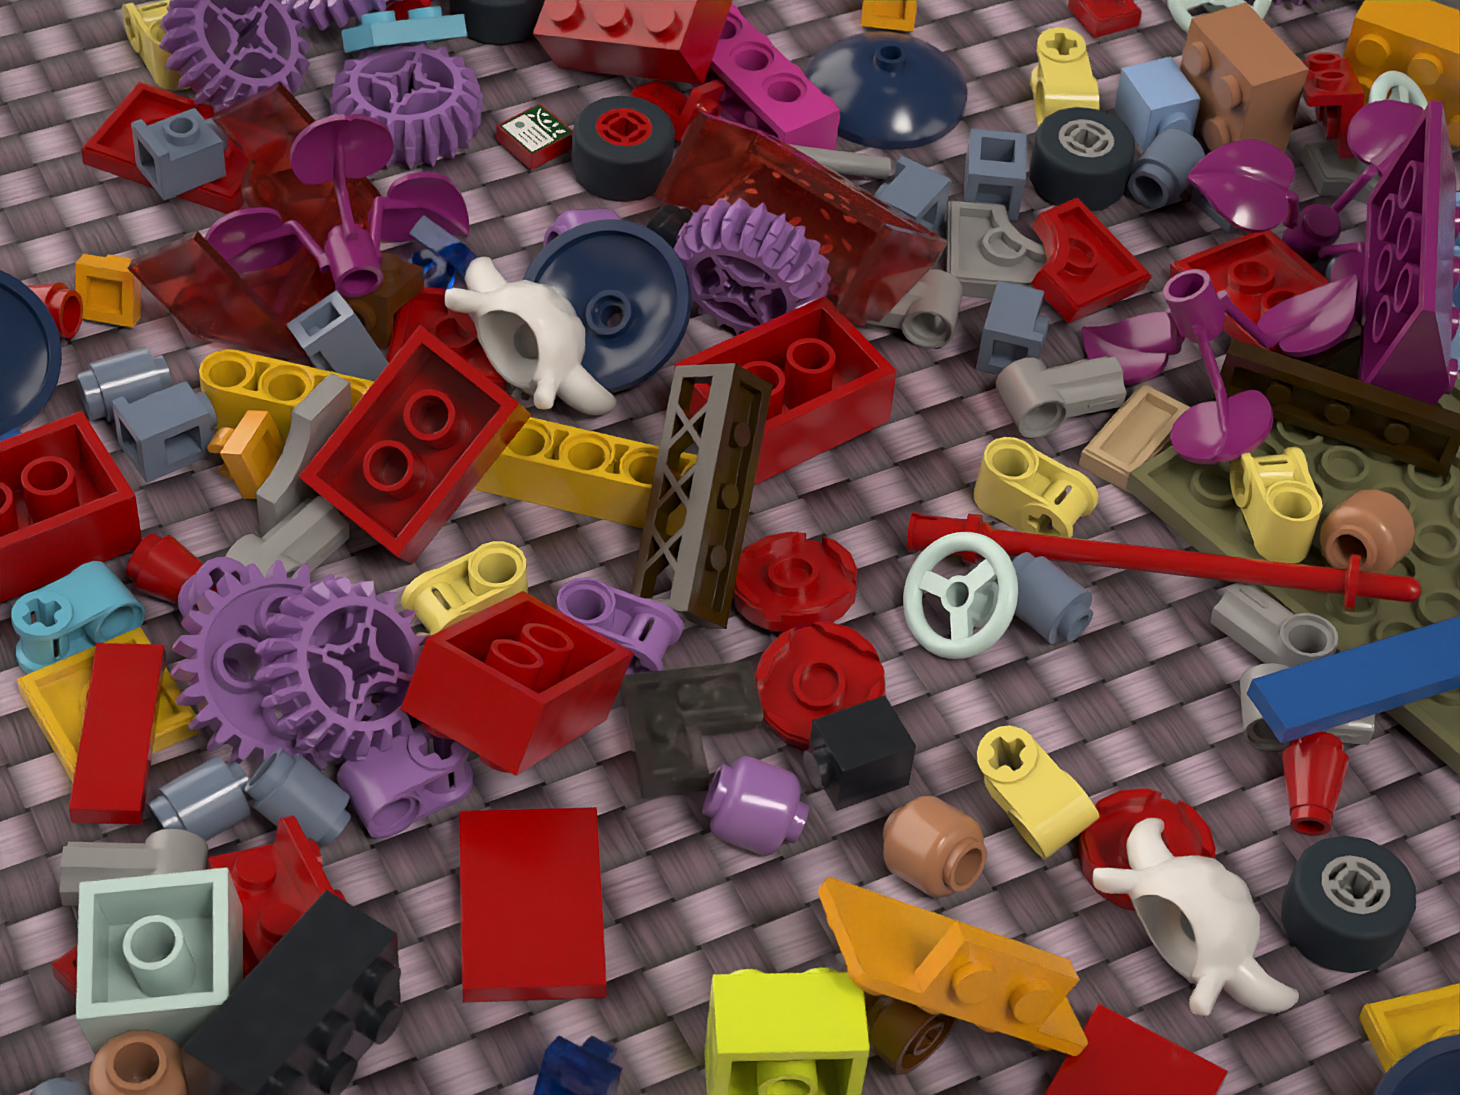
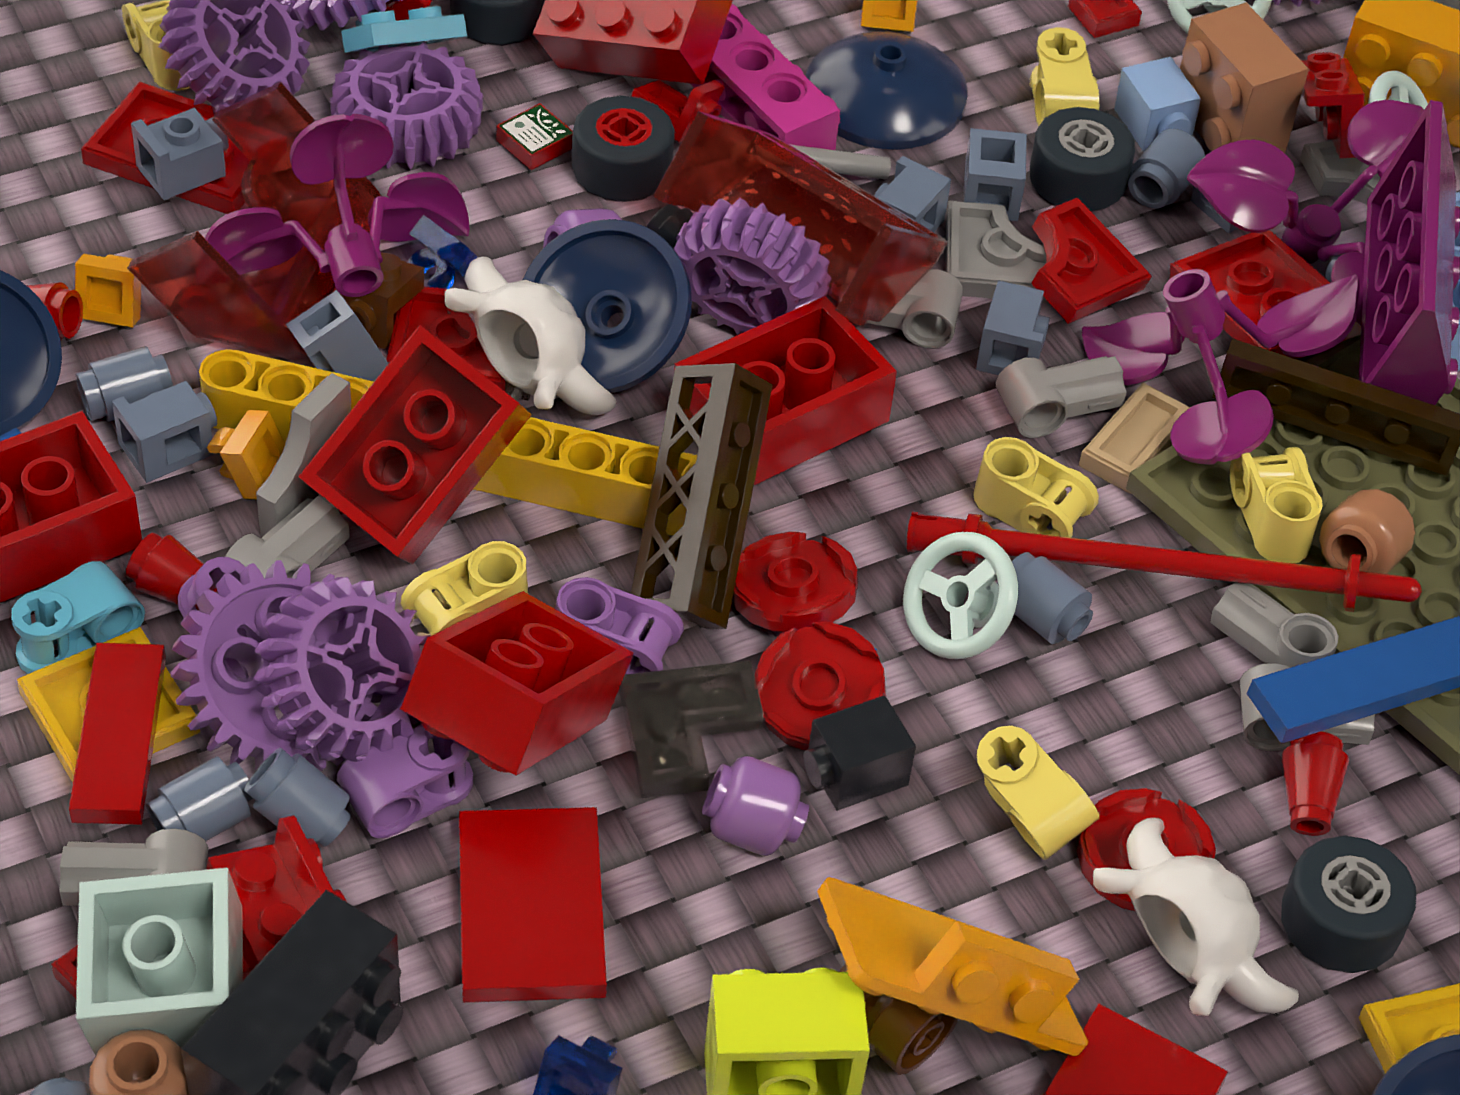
(934, 846): nougat head -> none

